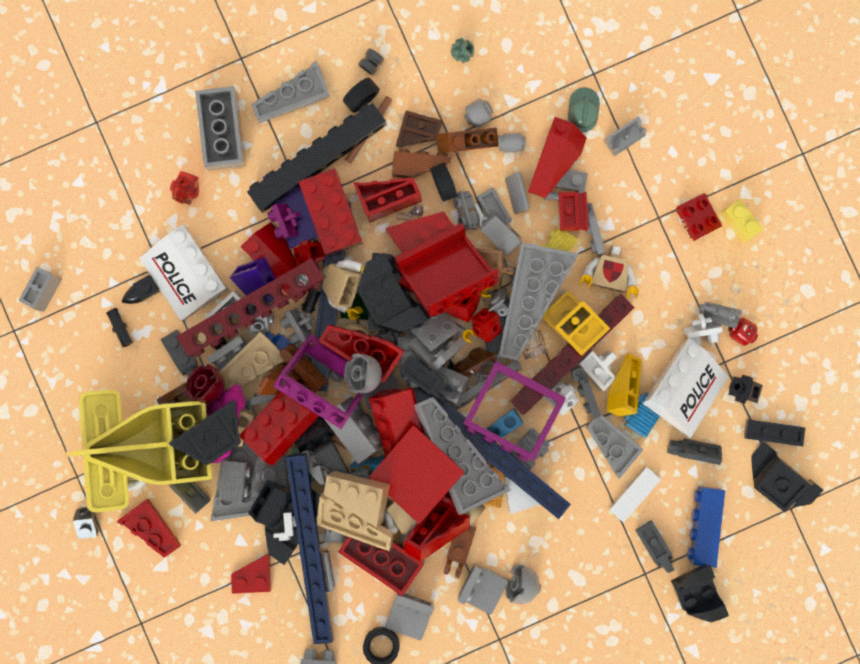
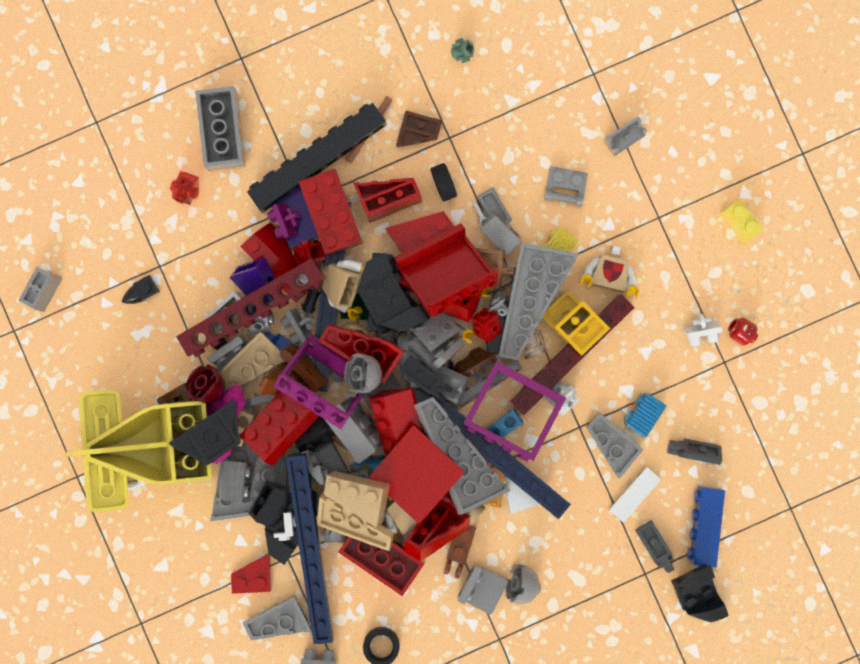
(85, 523): bracket -> none
(119, 327): black pin -> none
(150, 526): red wing -> none
(182, 361): dark grey hinge -> none
(183, 272): white slope -> none
(191, 495): dark grey hinge -> none
(278, 620): none -> light grey wing
(299, 92): light grey wing -> none
(328, 572): light grey slope -> none
(361, 94): black tyre -> none
(371, 61): dark grey wheel -> none
(409, 616): light grey bracket -> none
(413, 214): clear arm -> none
(415, 164): dark orange slope -> none
(463, 203): light grey hinge -> none
(467, 140): dark orange slope -> none
(478, 112): light grey head -> none
(511, 142): light grey brick -> none
(517, 193): light grey slope -> none
(527, 443): light grey brick -> none
(560, 151): red wedge -> none
(573, 211): red plate -> none
(584, 109): sand green piece -> none
(585, 391): dark grey hinge -> none
(593, 228): light grey hinge -> none
(598, 368): white hinge -> none
(625, 389): yellow slope -> none
(687, 387): white slope -> none
(698, 216): red hinge -> none
(721, 314): light grey hinge -> none
(745, 389): black brick -> none
(774, 432): black plate -> none
(780, 481): black piece -> none

